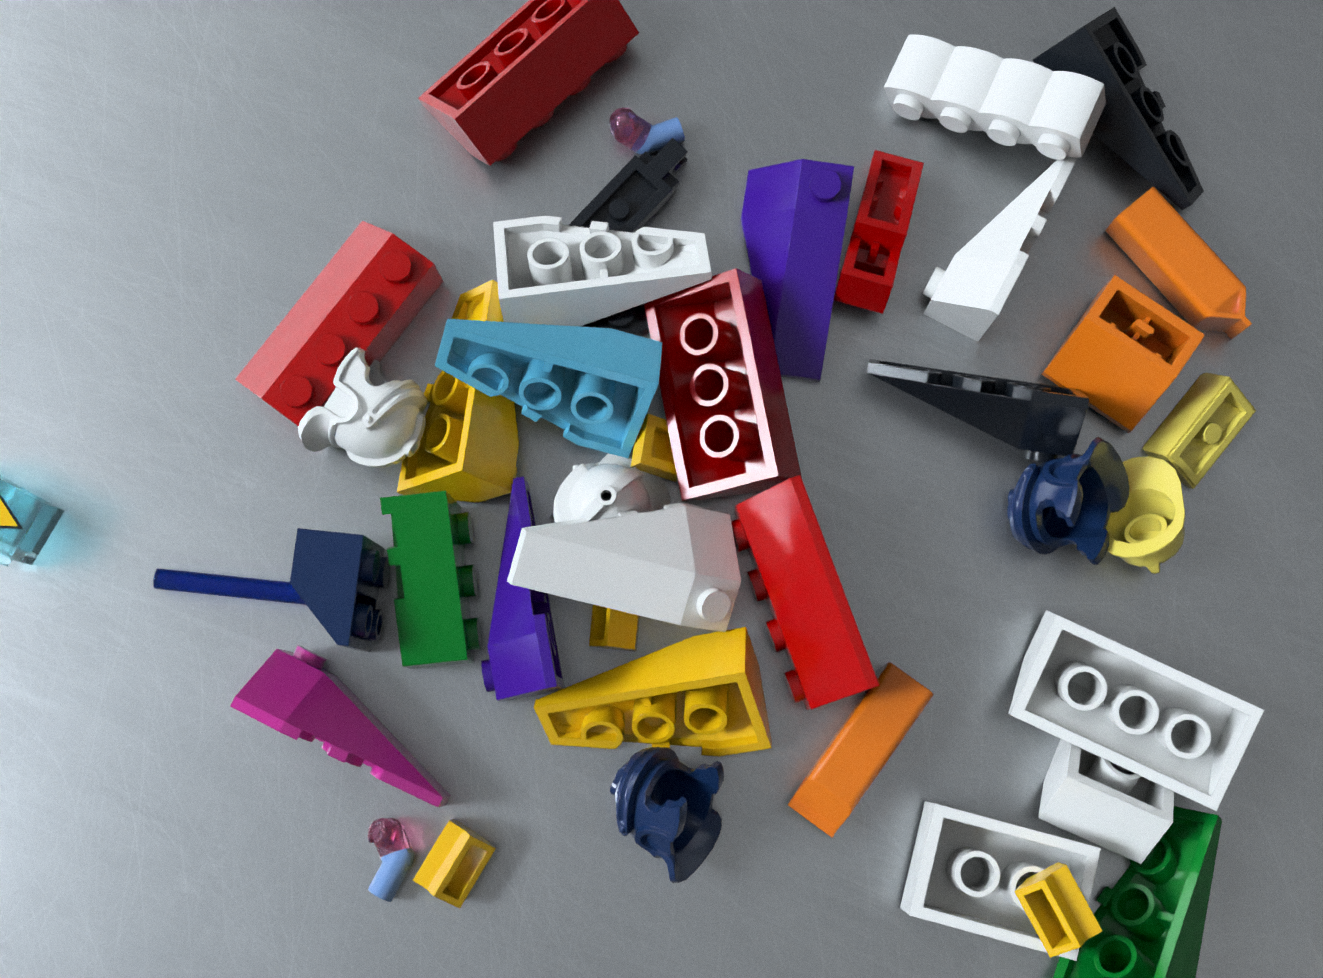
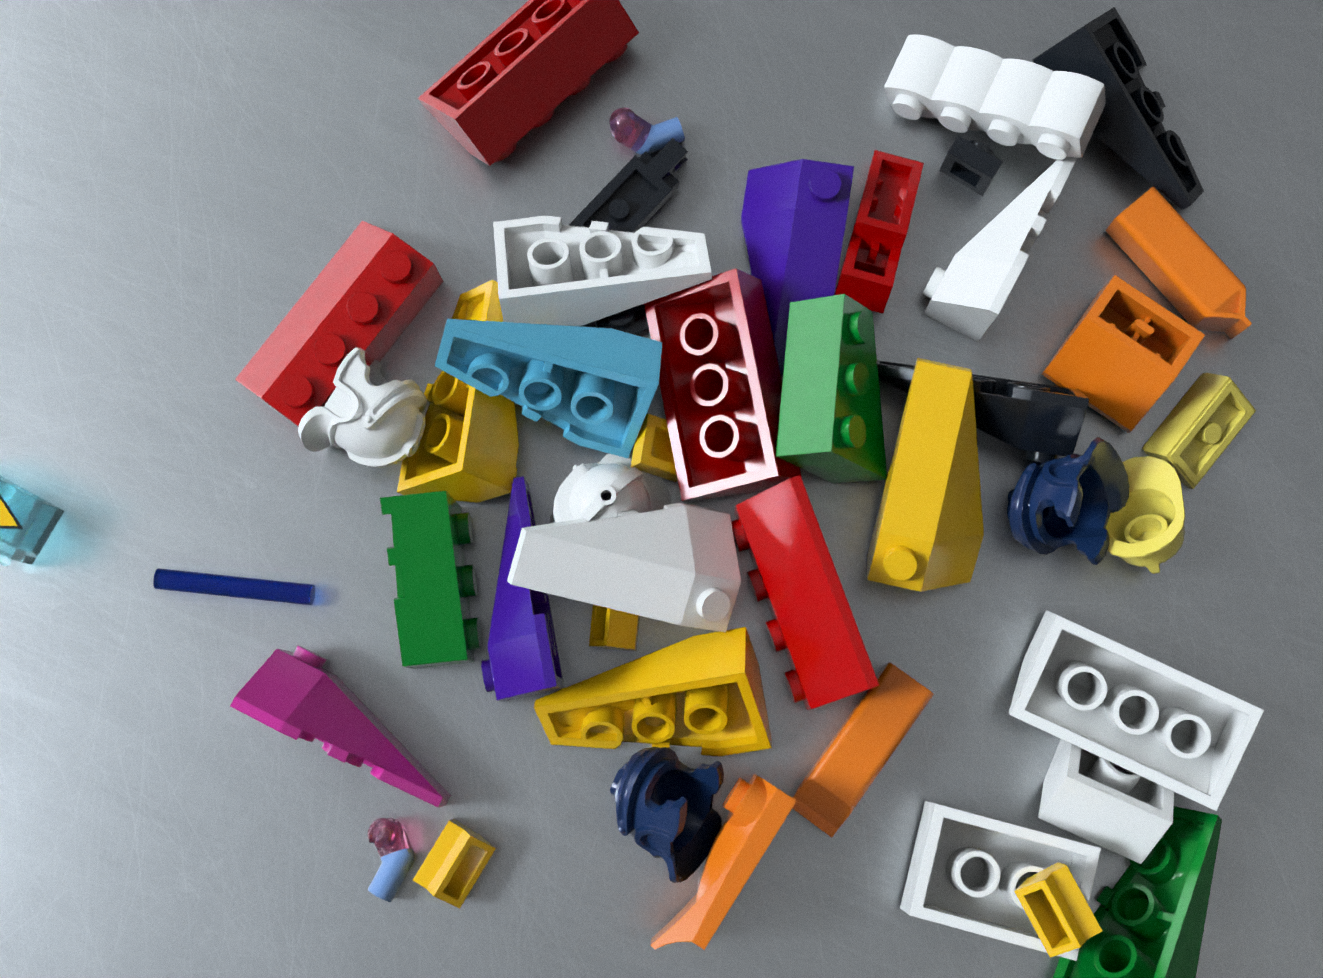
(340, 584): dark blue slope -> none
(751, 825): none -> orange slope
(832, 392): none -> green wedge
(932, 493): none -> yellow wedge
(971, 164): none -> black plate

